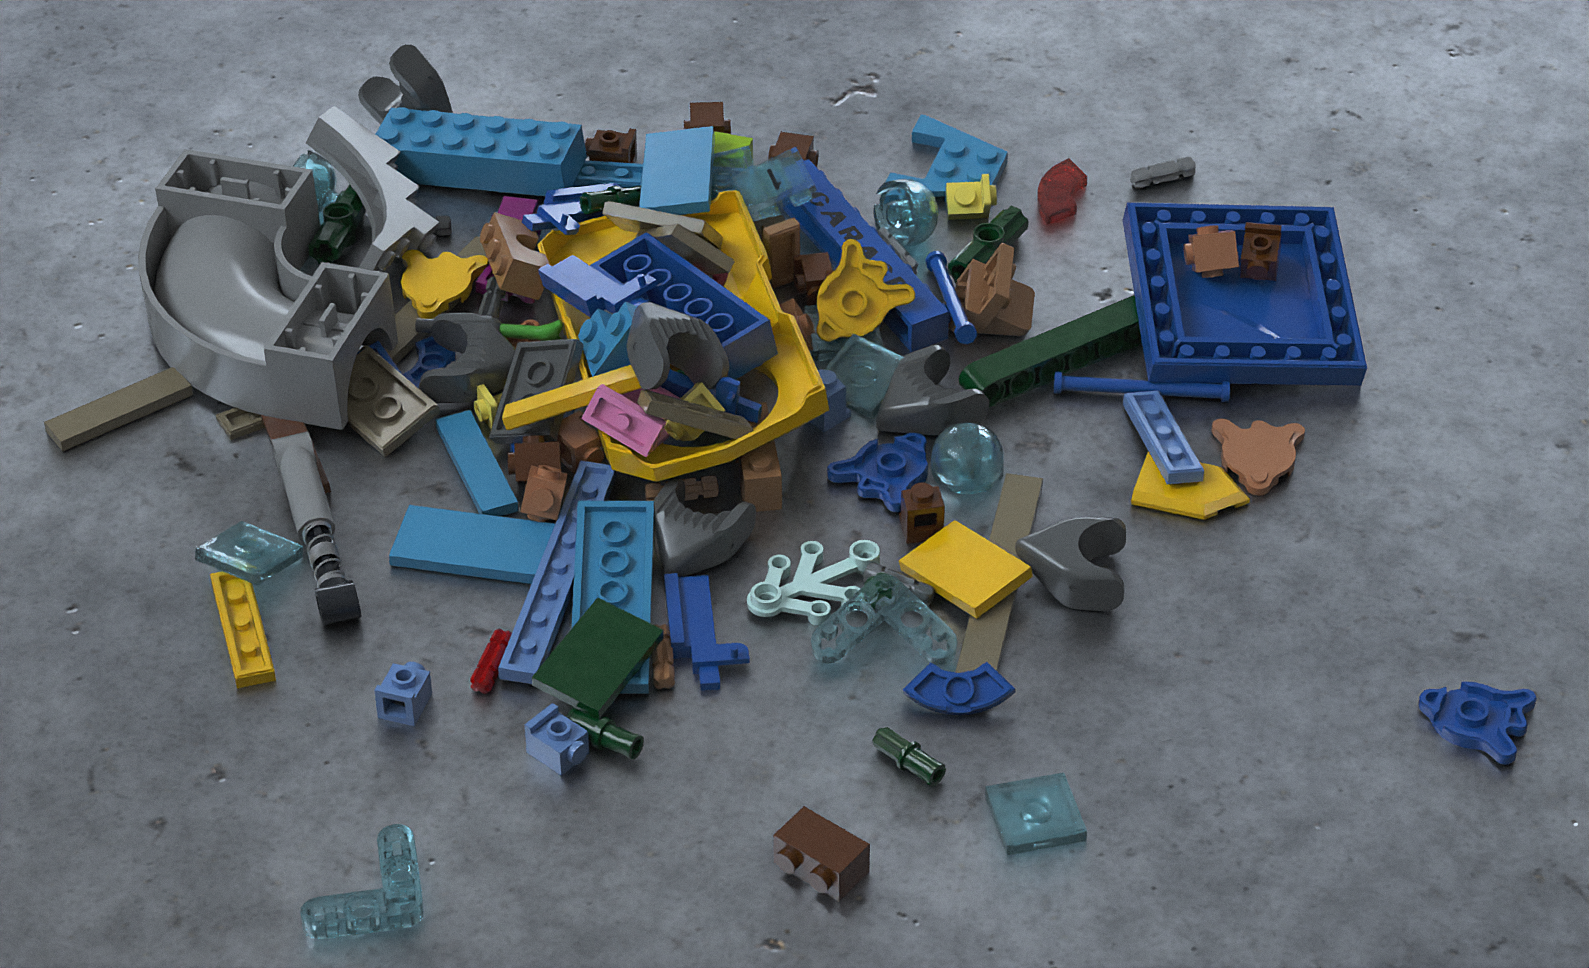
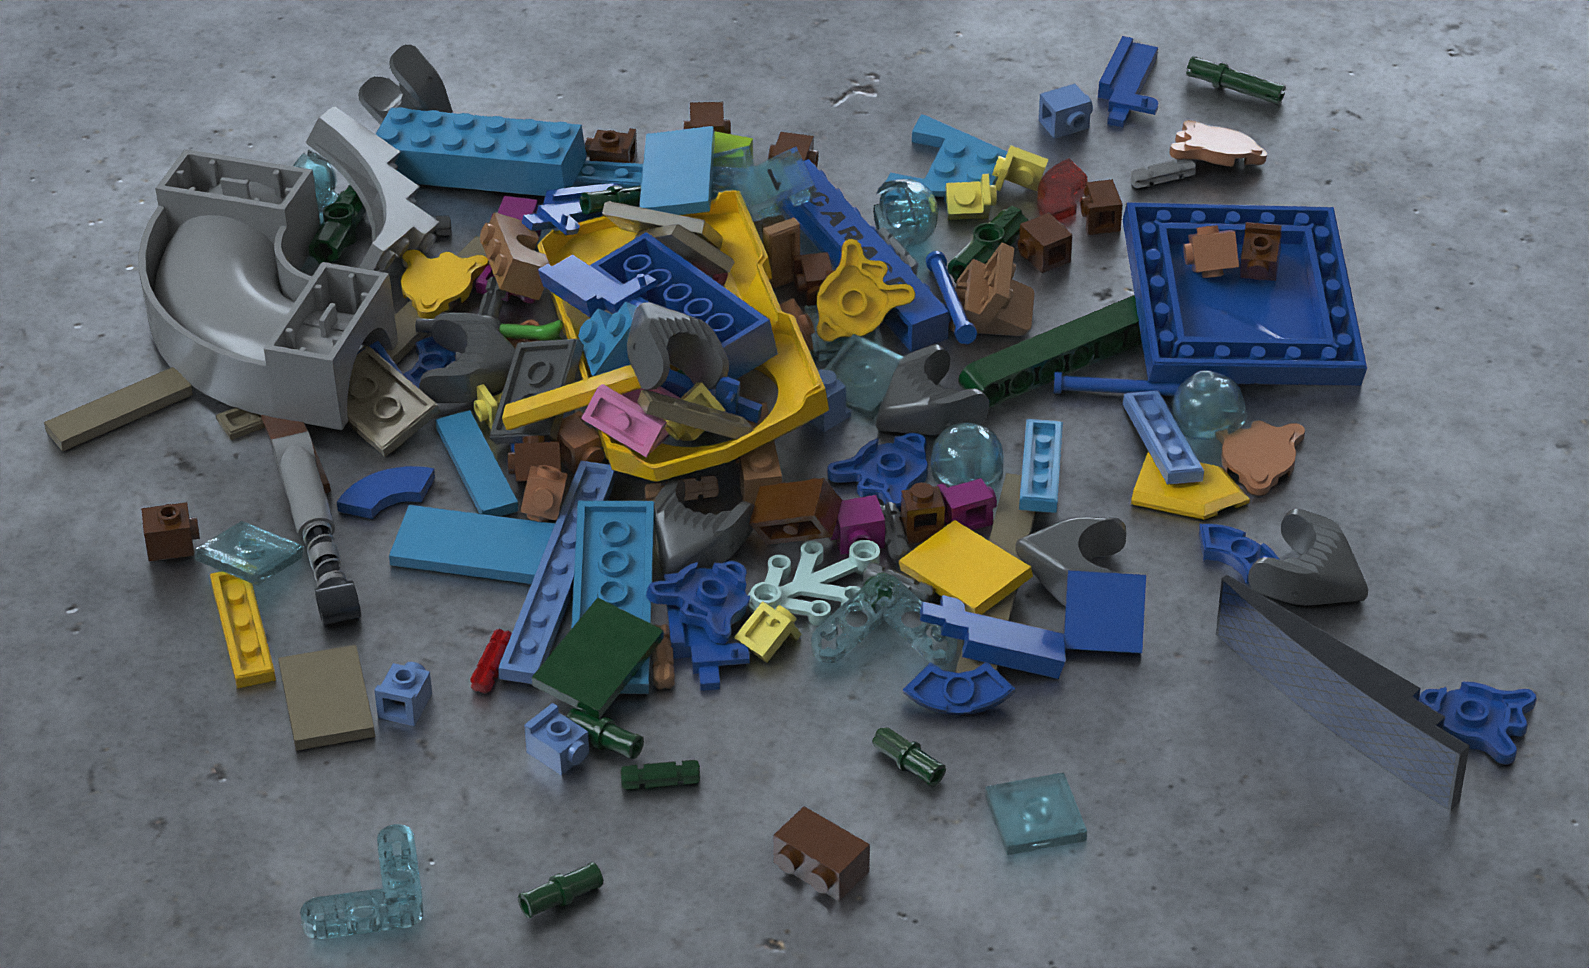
(169, 531): none -> reddish brown brick
(326, 697): none -> dark tan tile
(385, 489): none -> blue tile
(560, 890): none -> dark green pin
(660, 774): none -> dark green axle
(706, 597): none -> blue tile
(767, 630): none -> light yellow bracket
(795, 511): none -> reddish brown brick
(857, 521): none -> magenta brick
(894, 532): none -> dark grey axle
(969, 504): none -> magenta brick
(997, 639): none -> blue piece
(1020, 168): none -> light yellow bracket
(1041, 466): none -> dark azure tile
(1045, 243): none -> reddish brown brick
(1065, 110): none -> medium blue brick
(1101, 207): none -> reddish brown brick
(1105, 612): none -> blue tile
(1125, 80): none -> blue piece
(1208, 405): none -> clear light blue cylinder
(1215, 145): none -> tile
(1222, 76): none -> dark green pin
(1232, 547): none -> blue tile
(1323, 572): none -> dark grey animal
(1345, 692): none -> slope

